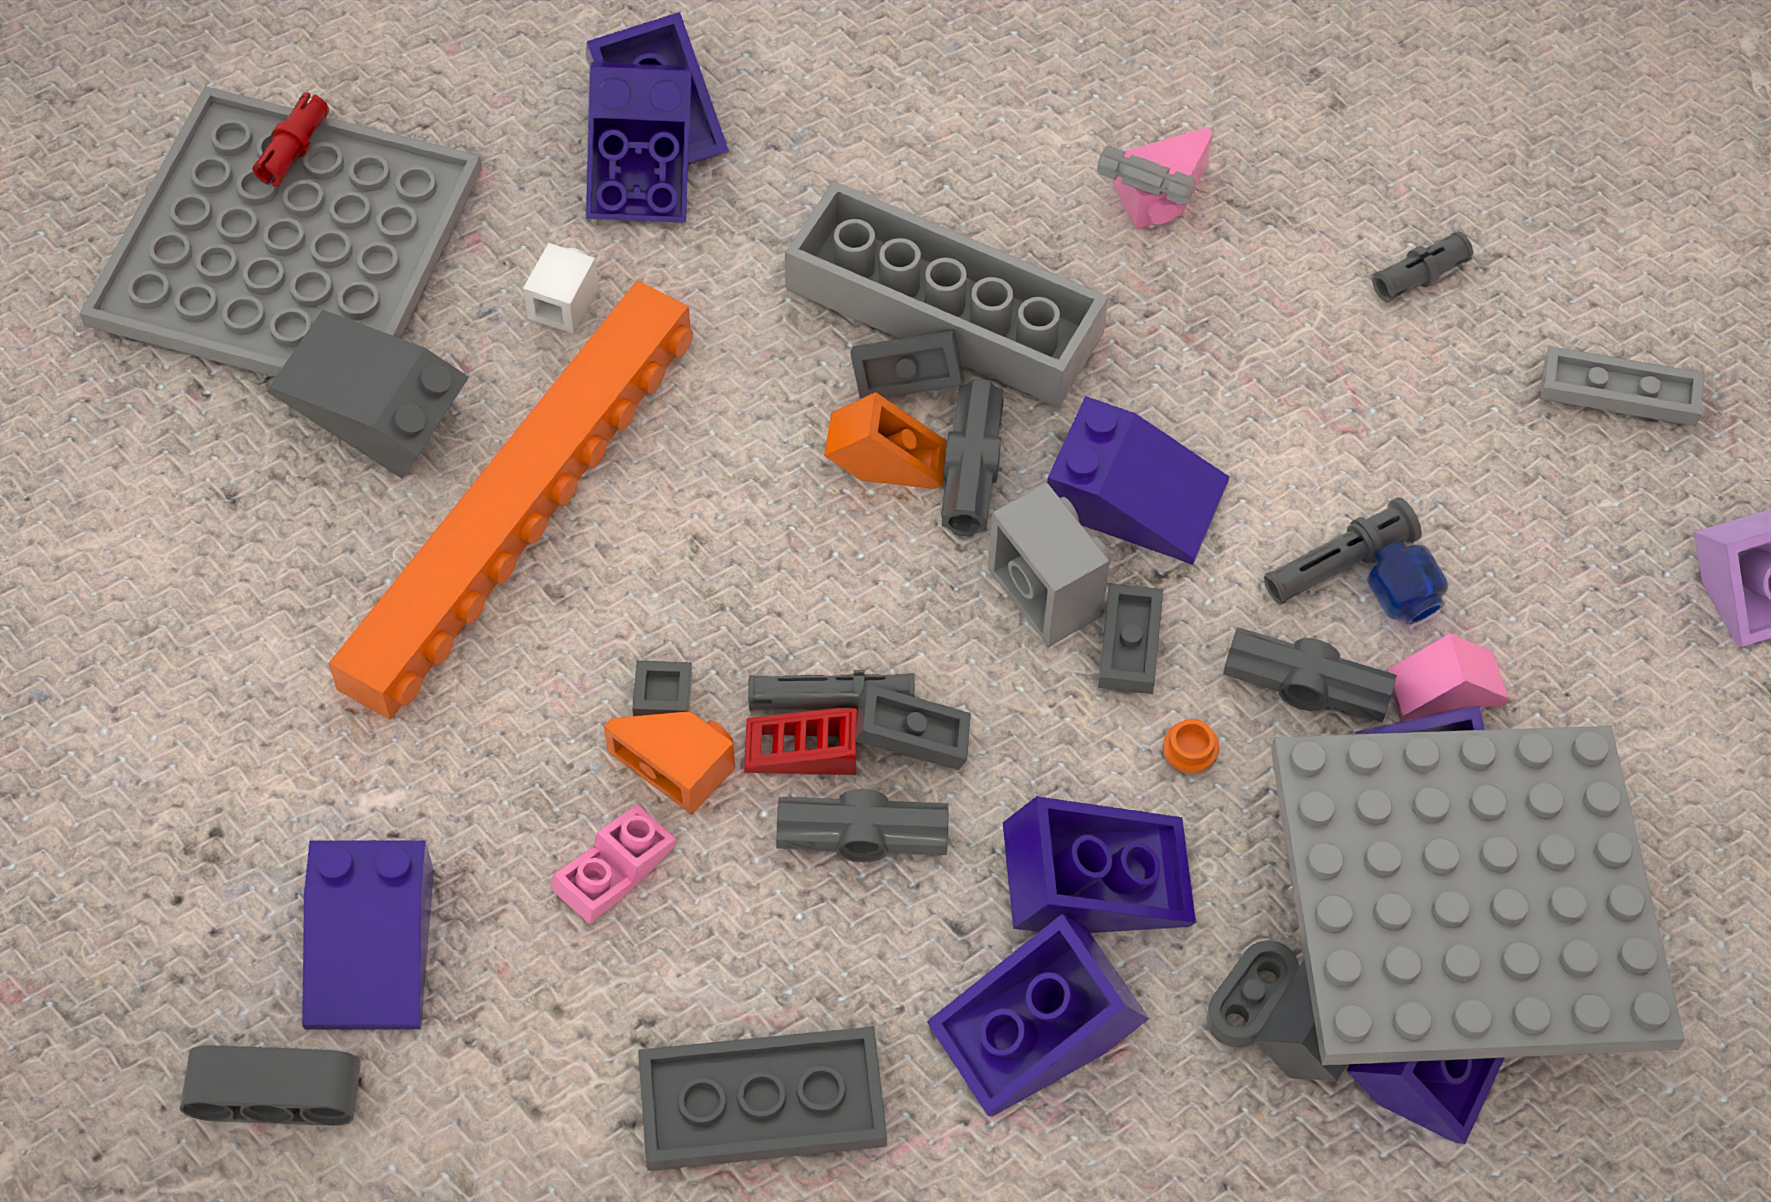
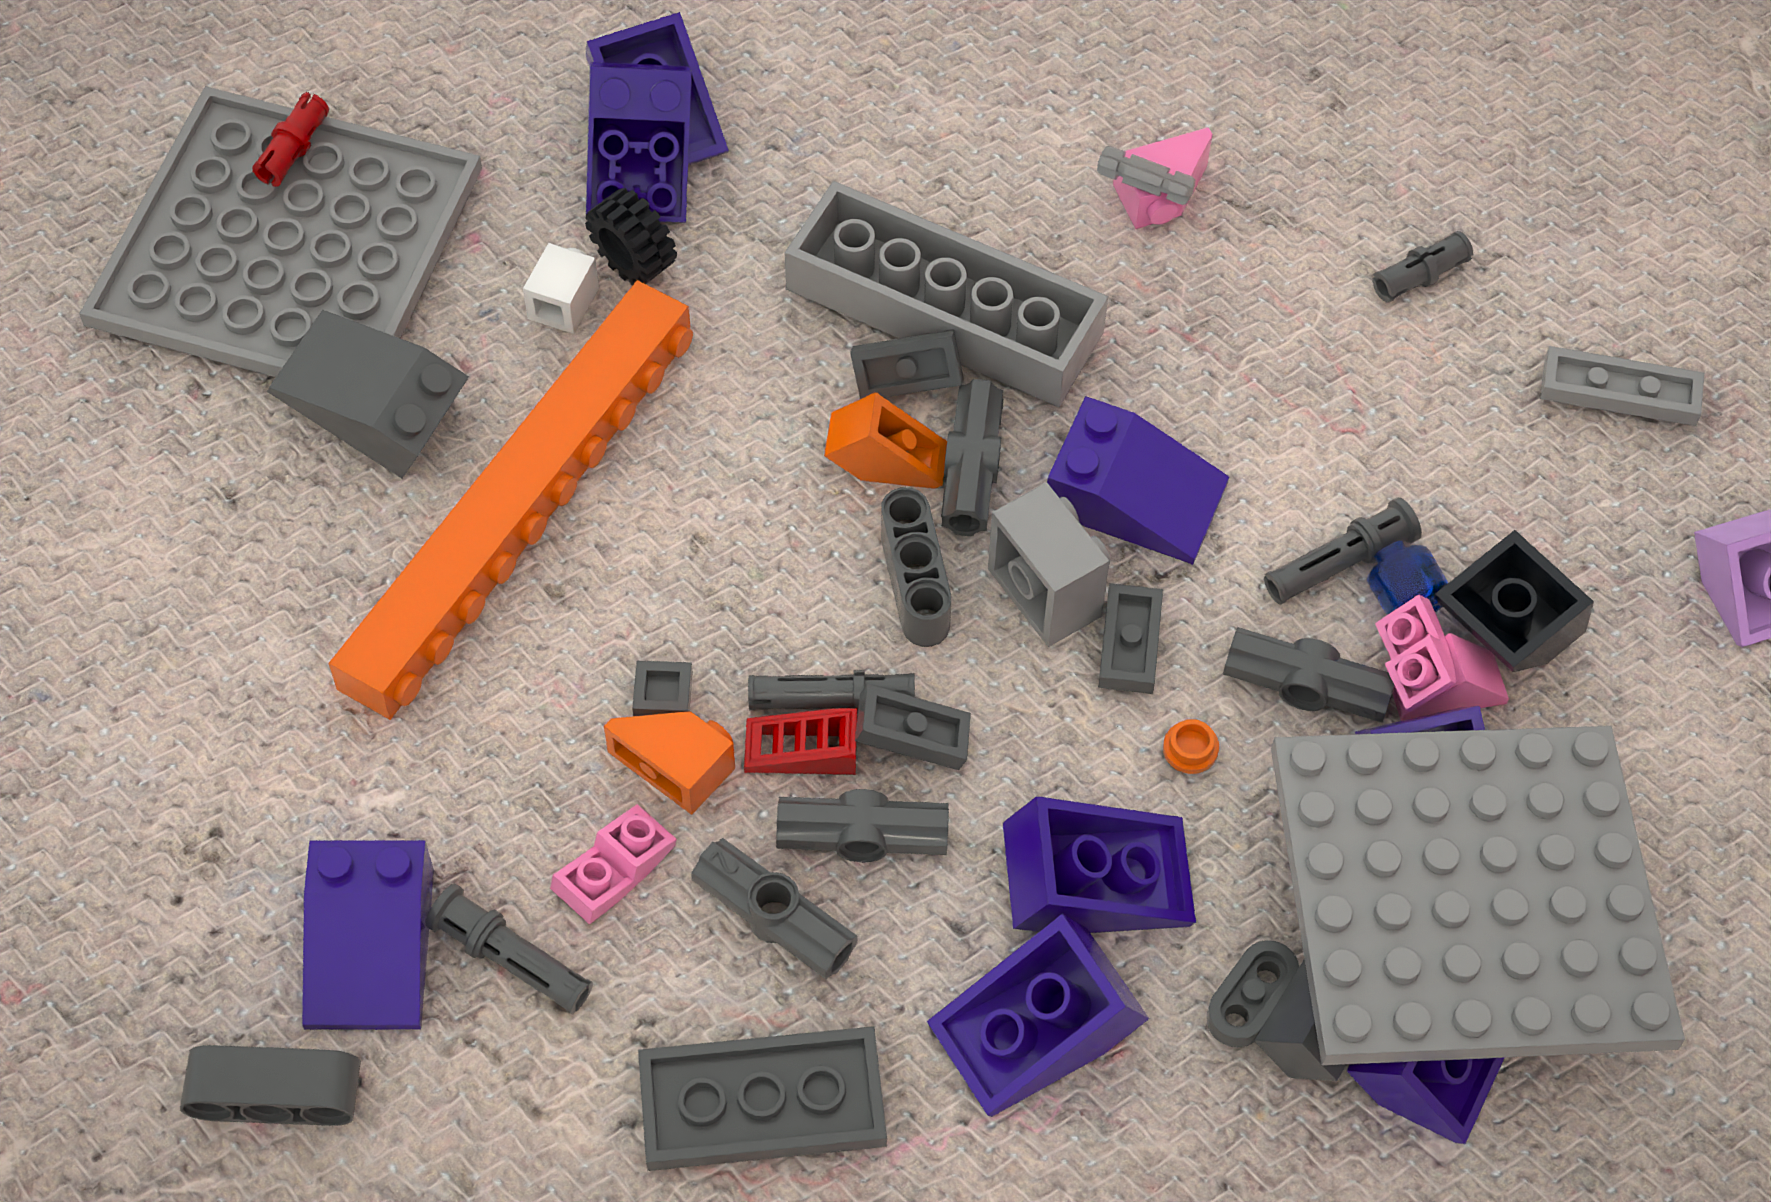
(487, 935): none -> dark grey pin
(631, 236): none -> black tyre
(799, 929): none -> dark grey piece
(915, 588): none -> dark grey beam
(1418, 652): none -> bright pink slope
(1518, 604): none -> black slope

